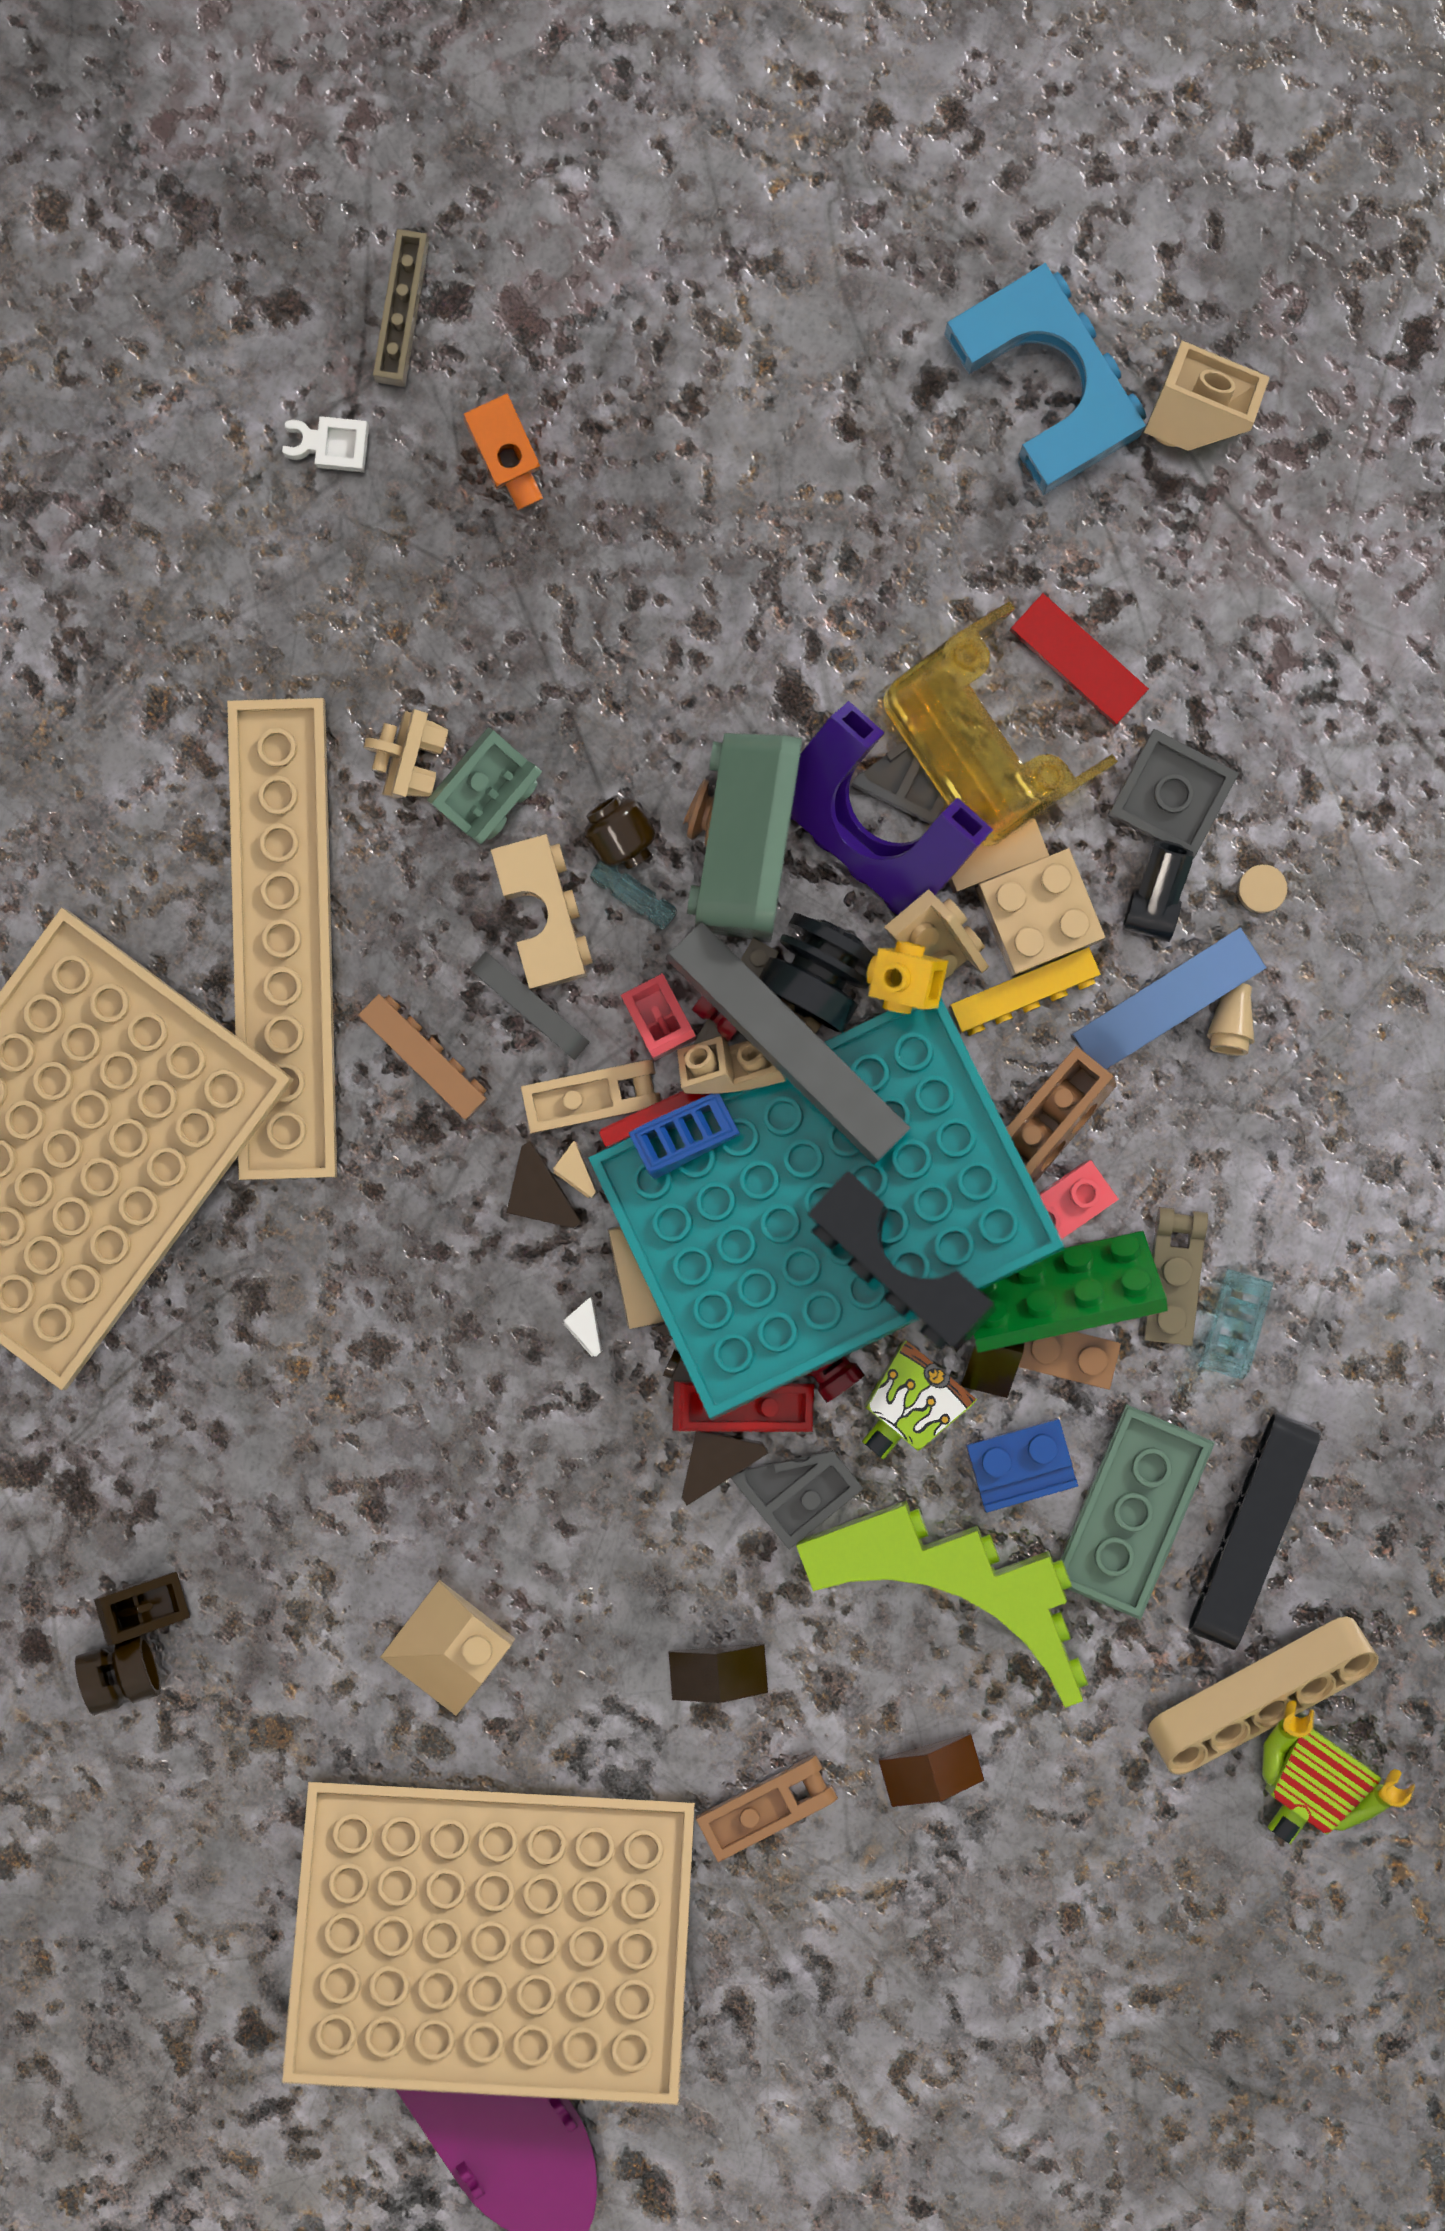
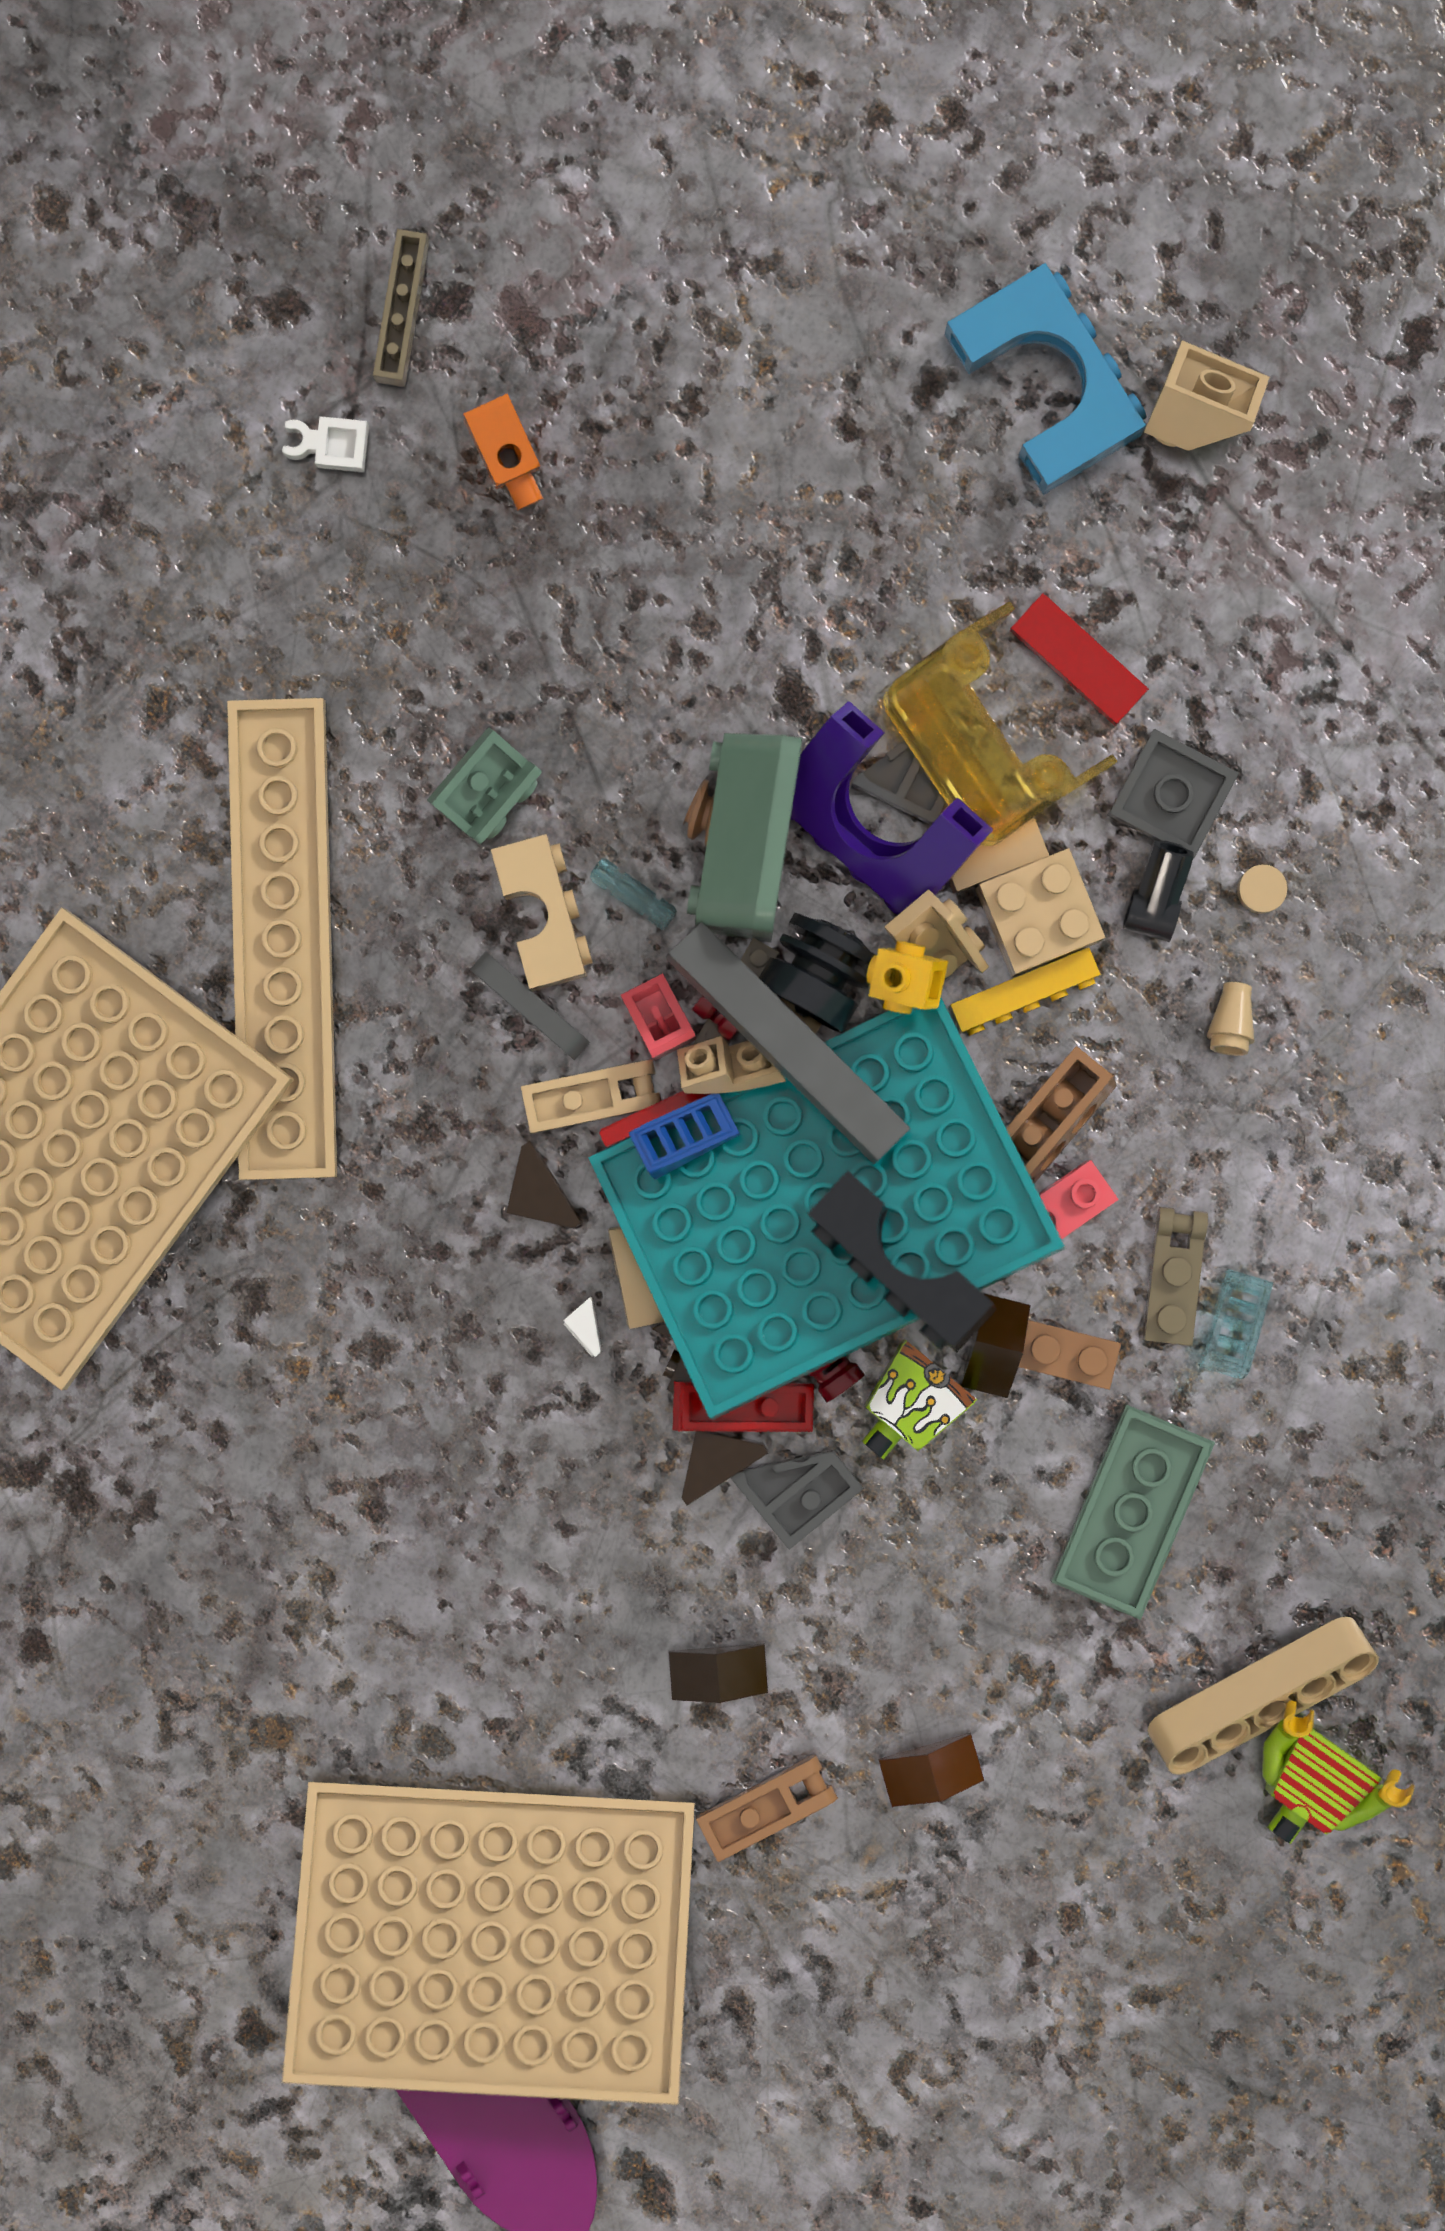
(134, 1671): dark brown wheel -> none
(141, 1608): dark brown slope -> none
(413, 735): tan hips -> none
(424, 1056): medium nougat piece -> none
(448, 1648): tan slope -> none
(575, 1172): tan slope -> none
(619, 832): dark brown head -> none
(1018, 1595): lime arch -> none
(1021, 1465): blue plate -> none
(1074, 1292): green plate -> none
(1170, 999): medium blue slope -> none
(1254, 1531): black beam -> none

